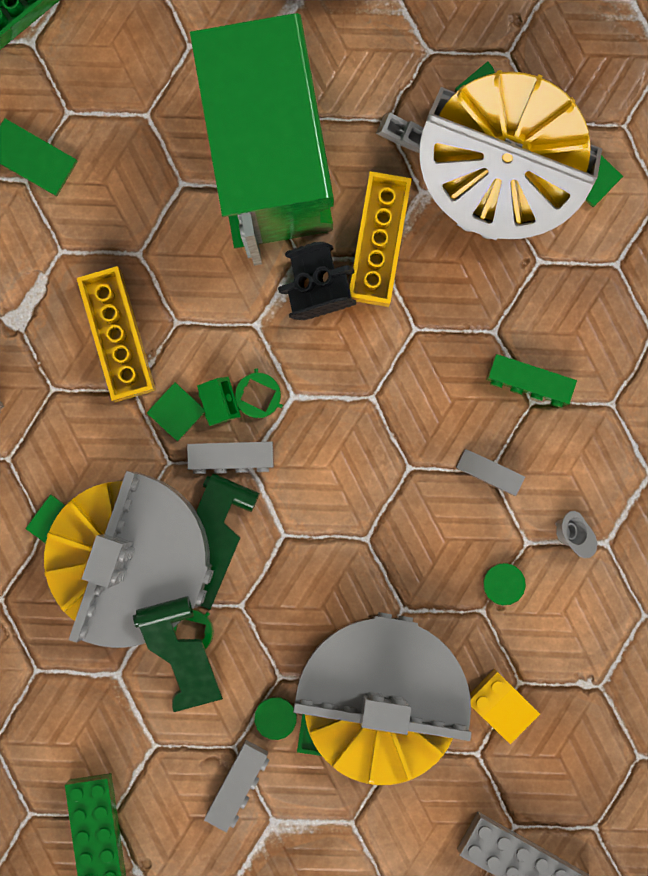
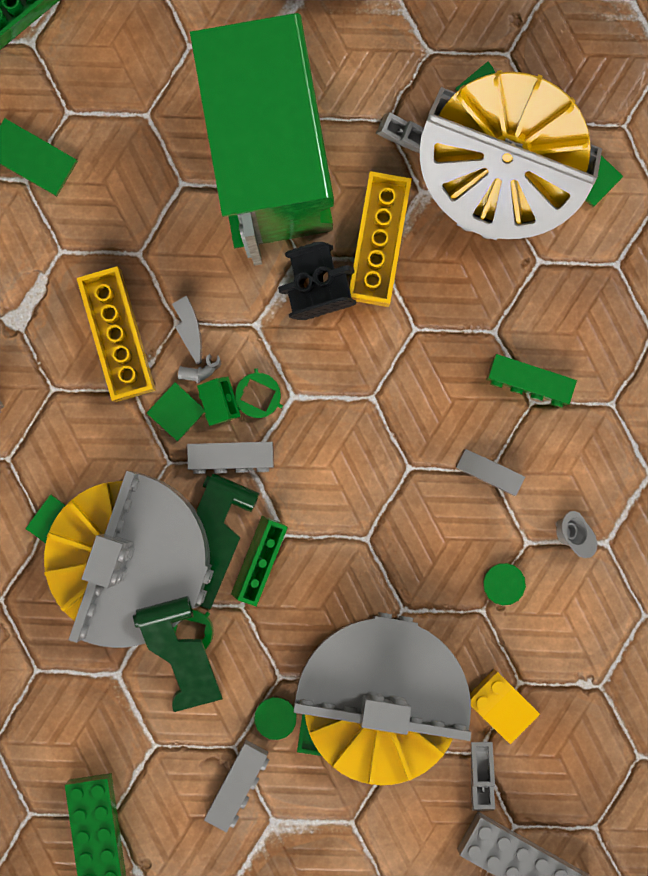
(189, 328): none -> light grey slope
(199, 374): none -> light grey piece
(259, 561): none -> green brick
(482, 776): none -> light grey slope

